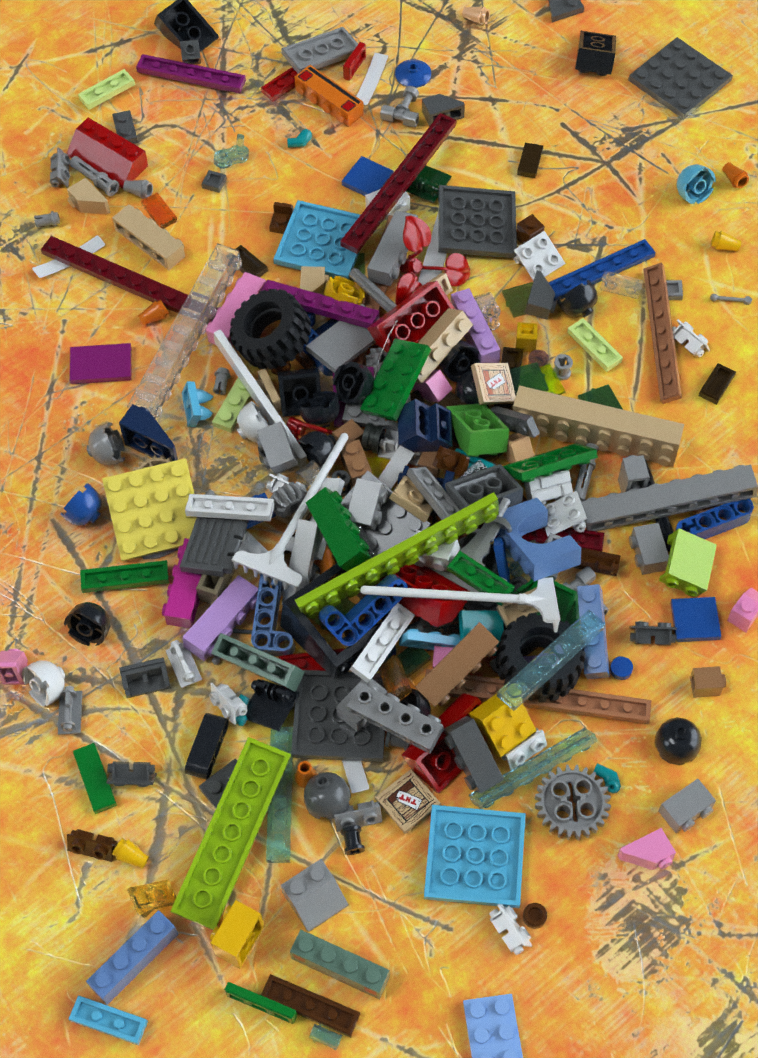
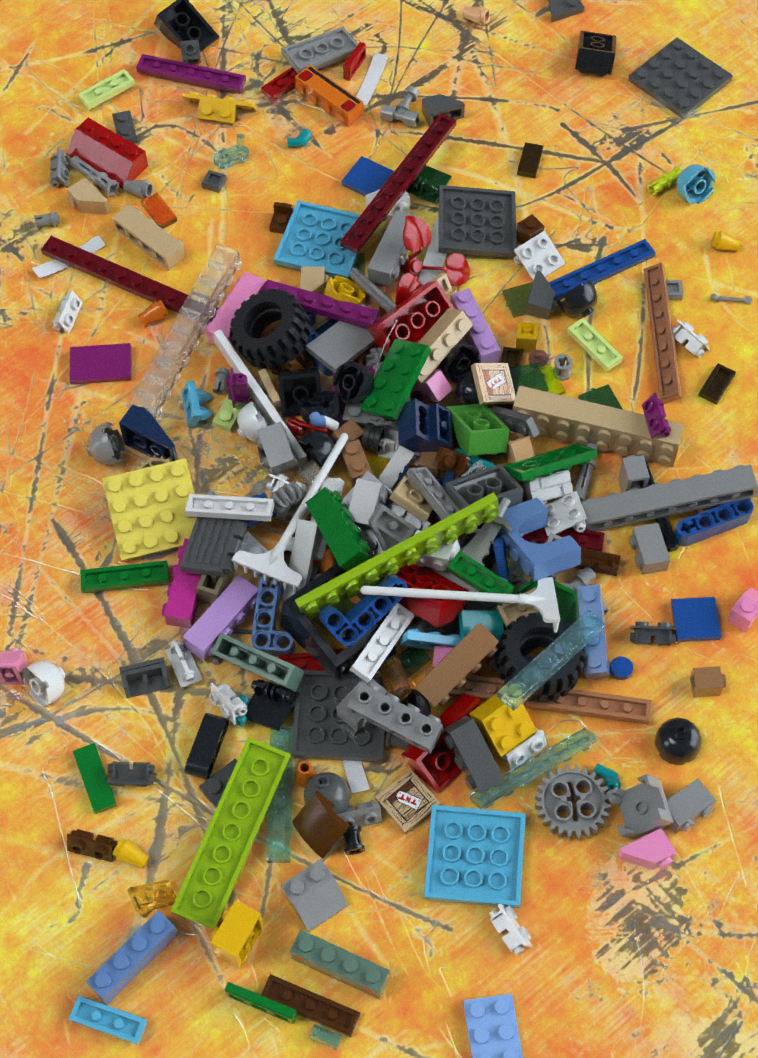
(69, 310): none -> white hinge
(70, 711): light grey hinge -> none
(83, 507): blue cylinder -> none
(88, 623): black cylinder -> none
(218, 109): none -> yellow bracket
(237, 387): none -> magenta hinge
(250, 263): dark brown tile -> none
(319, 824): none -> reddish brown slope
(323, 421): none -> arm
(346, 478): dark grey bush -> none
(389, 527): none -> light grey wing
(413, 73): blue dish -> none
(489, 309): clear piece -> none
(534, 915): reddish brown tile -> none
(621, 284): clear hinge -> none
(642, 807): none -> light grey panel
(654, 415): none -> magenta hinge
(664, 181): none -> neon yellow pin
(689, 563): lime panel -> none
(736, 176): orange cone -> none

